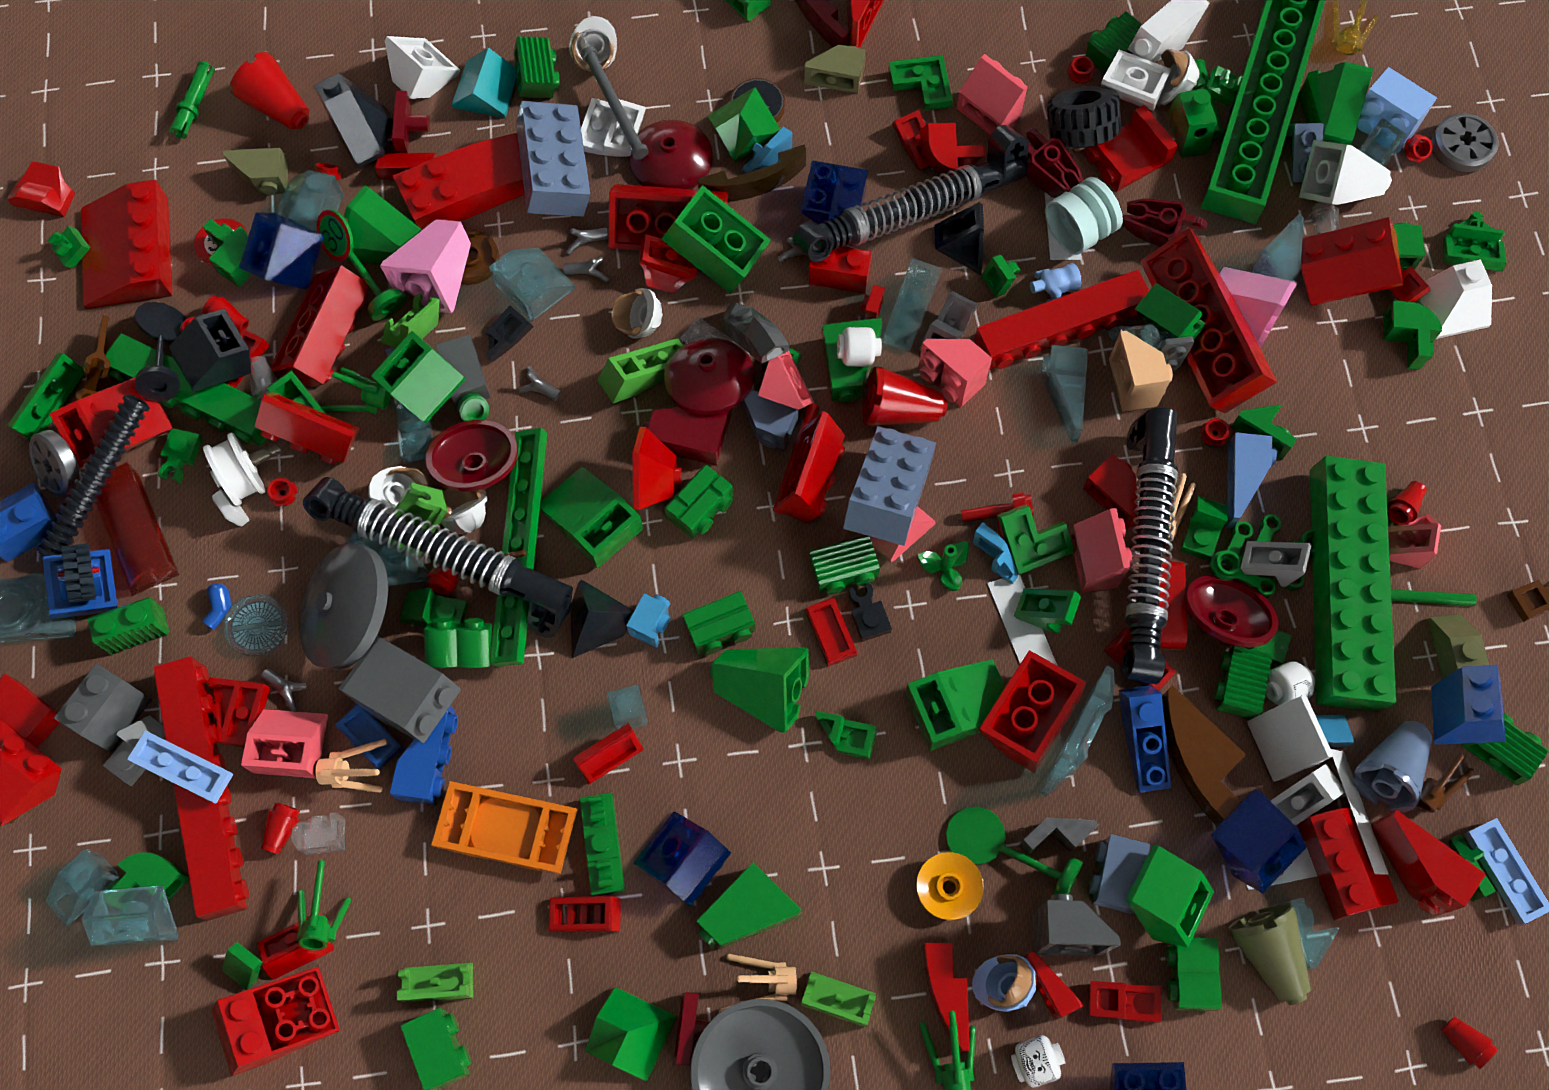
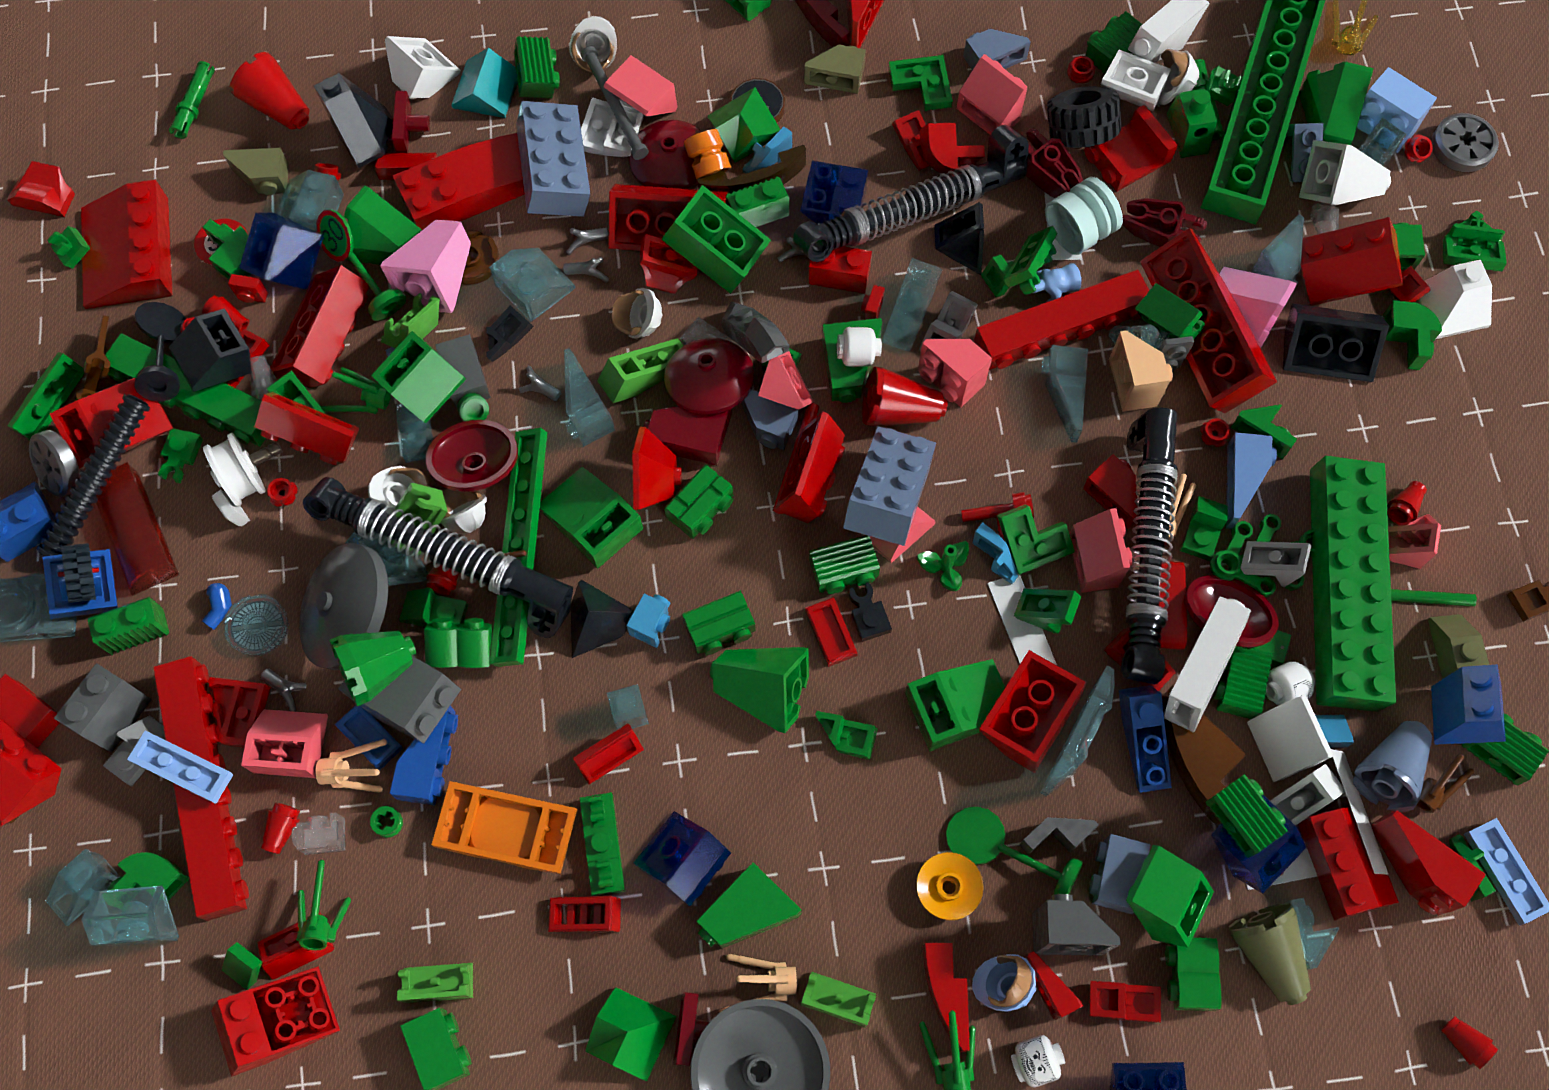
(248, 288): none -> red plate
(371, 661): none -> green cone
(385, 811): none -> green bush
(584, 408): none -> clear light blue slope
(642, 88): none -> coral slope
(707, 154): none -> orange wheel
(761, 203): none -> green brick
(998, 45): none -> sand blue slope
(1033, 255): none -> green plate
(1206, 663): none -> white slope
(1247, 815): none -> green brick
(1333, 342): none -> black slope

